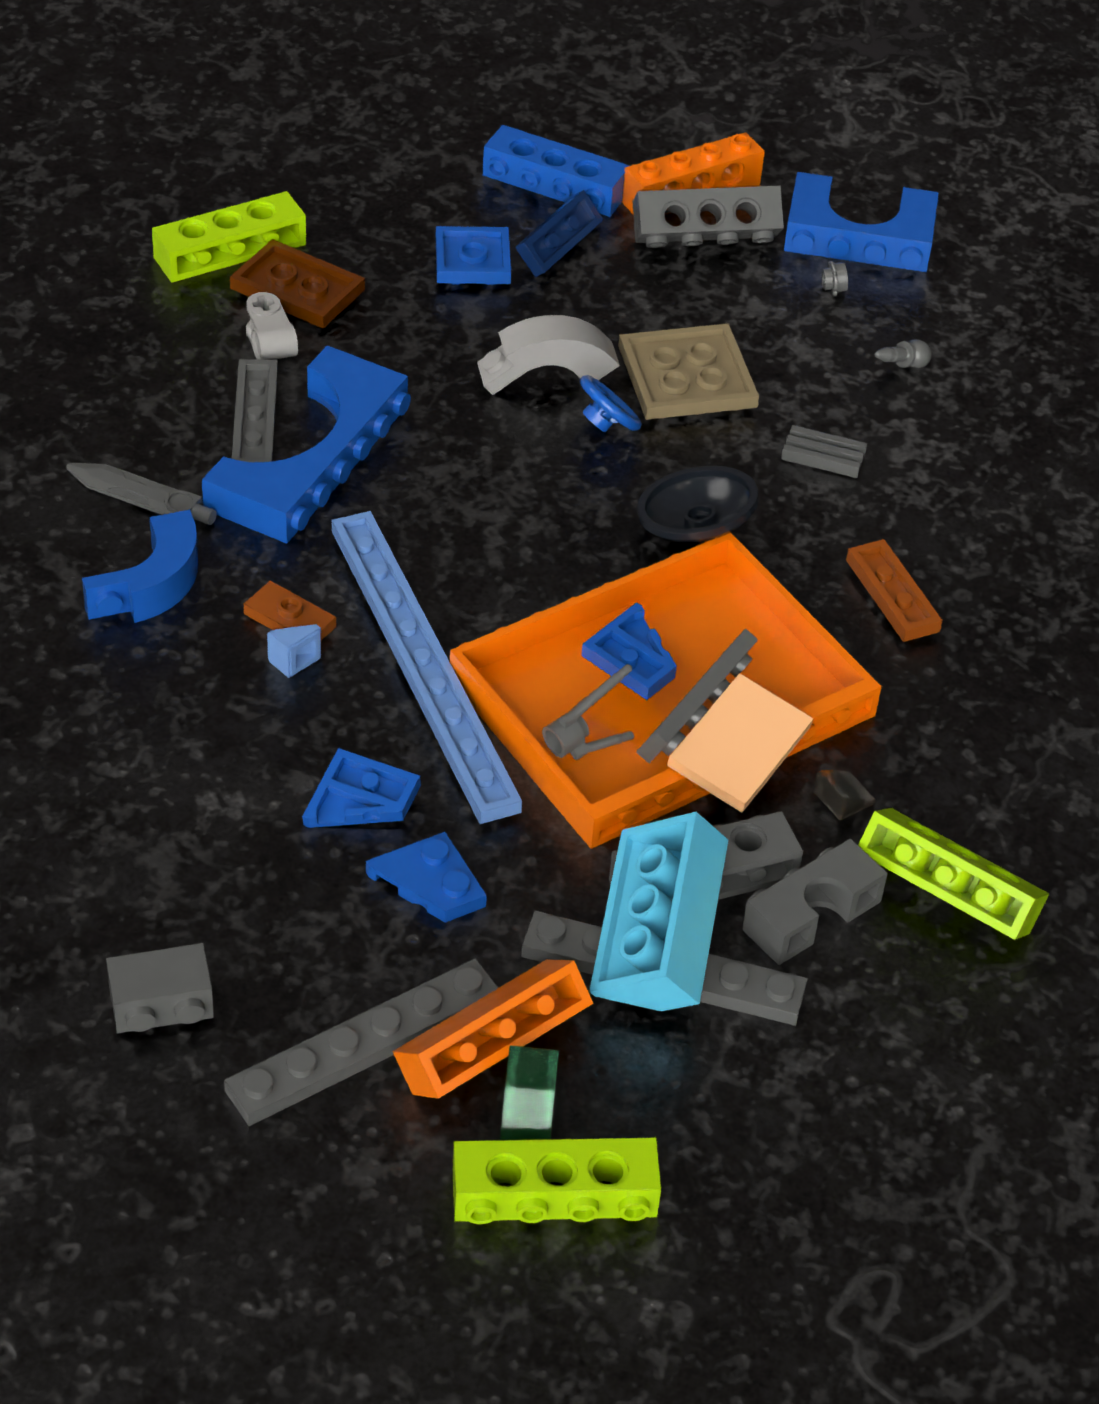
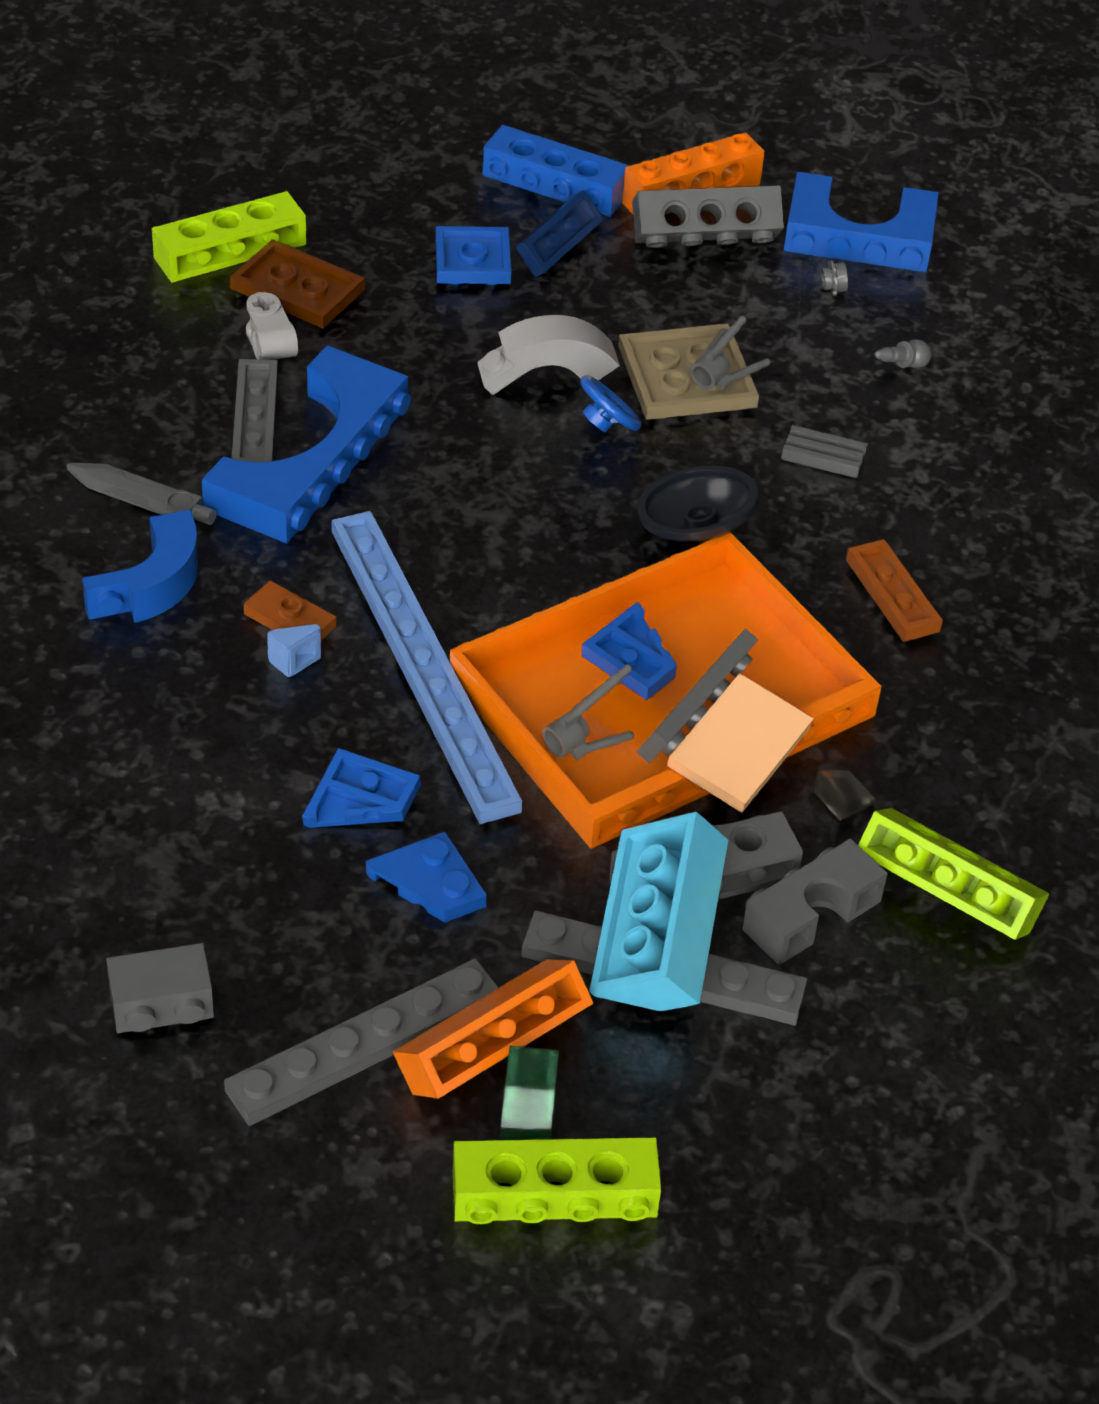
(713, 365): none -> dark grey plant

